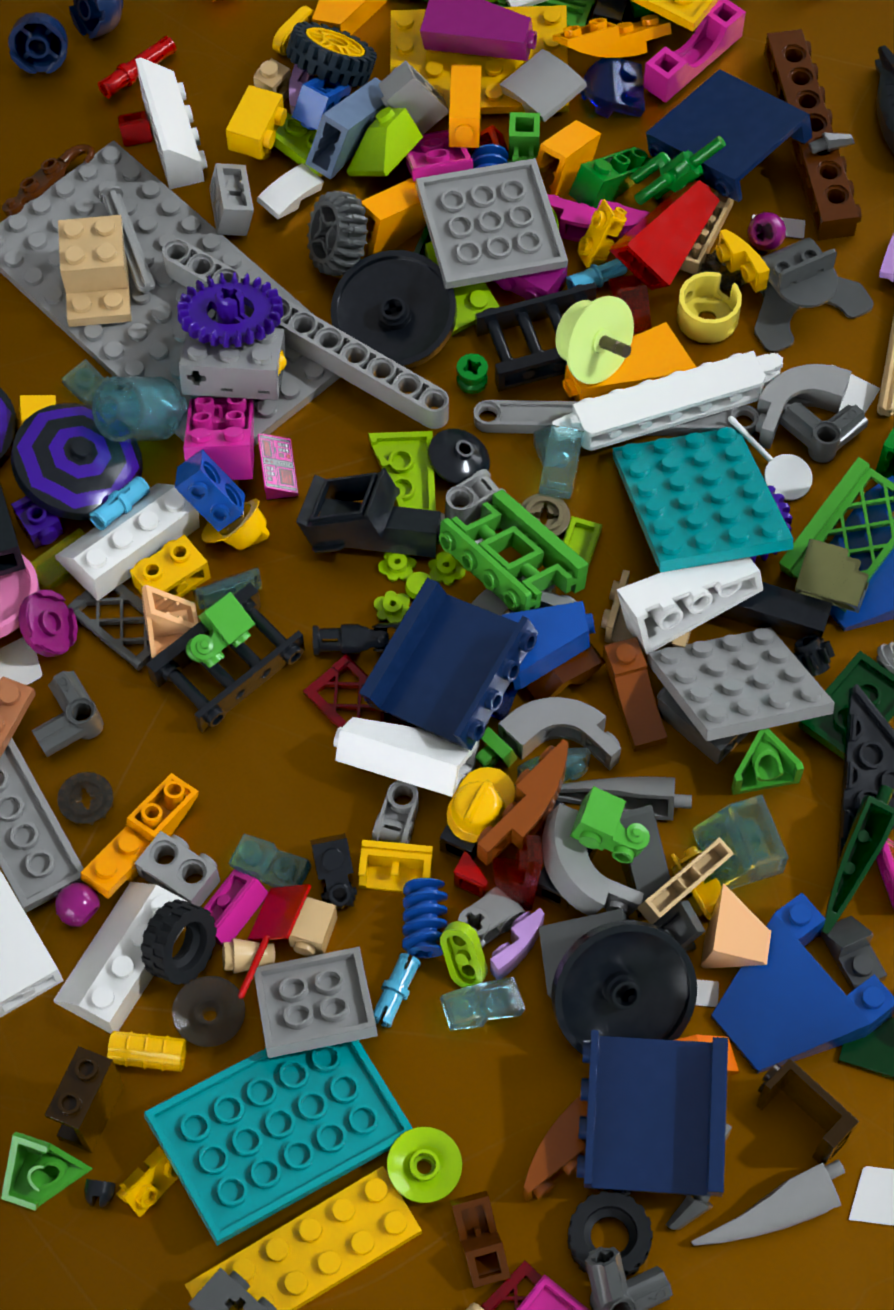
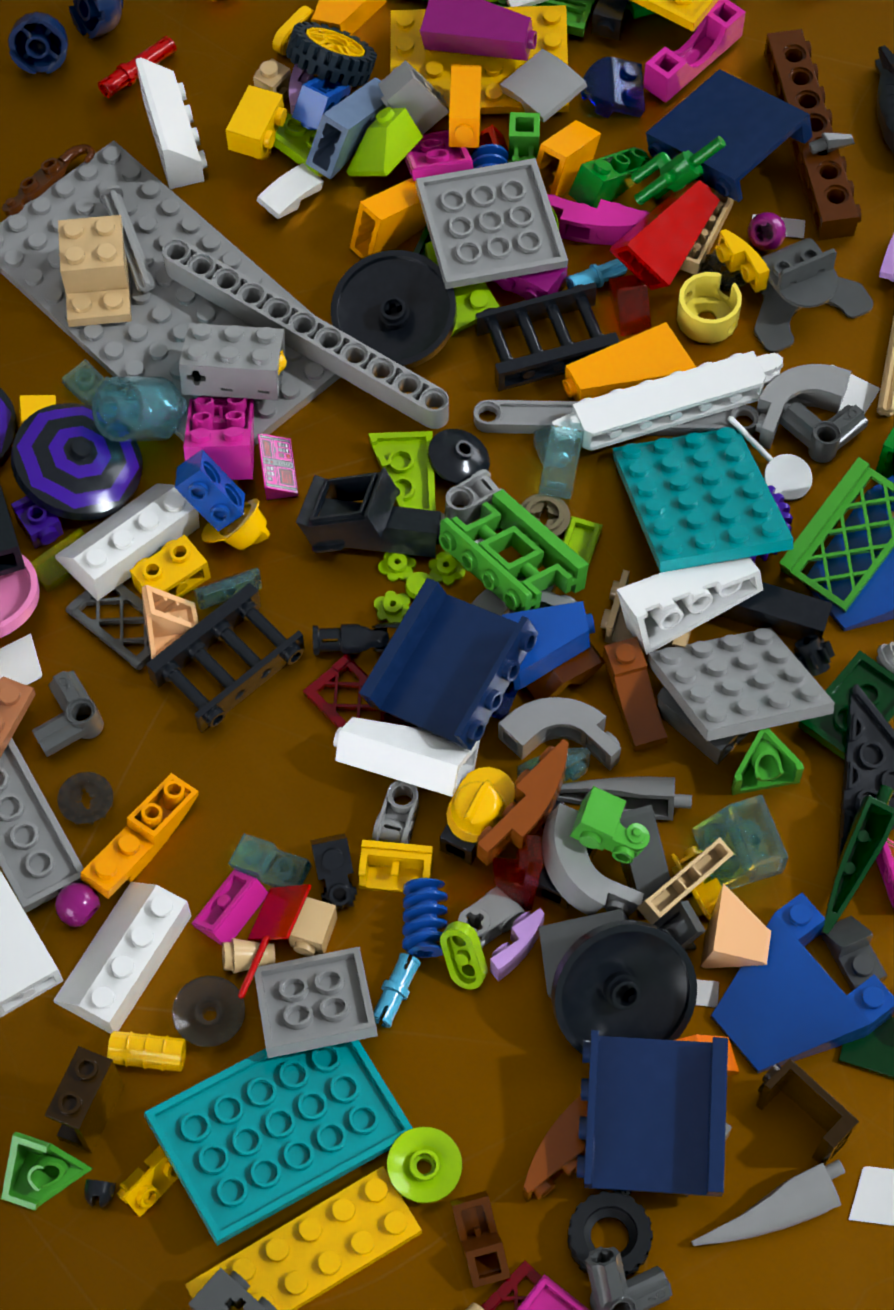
(47, 623): magenta tile -> none
(119, 503): medium azure pin -> none
(135, 128): red slope -> none
(161, 936): black tyre -> none
(174, 875): light grey brick -> none
(226, 625): bright green brick -> none
(229, 302): dark purple gear -> none
(231, 199): light grey brick -> none
(337, 232): dark grey gear -> none
(469, 381): green wheel -> none
(469, 877): red slope -> none
(482, 1002): clear light blue slope -> none
(495, 750): bright green tile -> none
(594, 246): yellow hinge -> none
(595, 338): yellowish green piece -> none
(612, 40): light orange slope -> none
(689, 1210): dark grey bar -> none
(832, 576): olive piece -> none

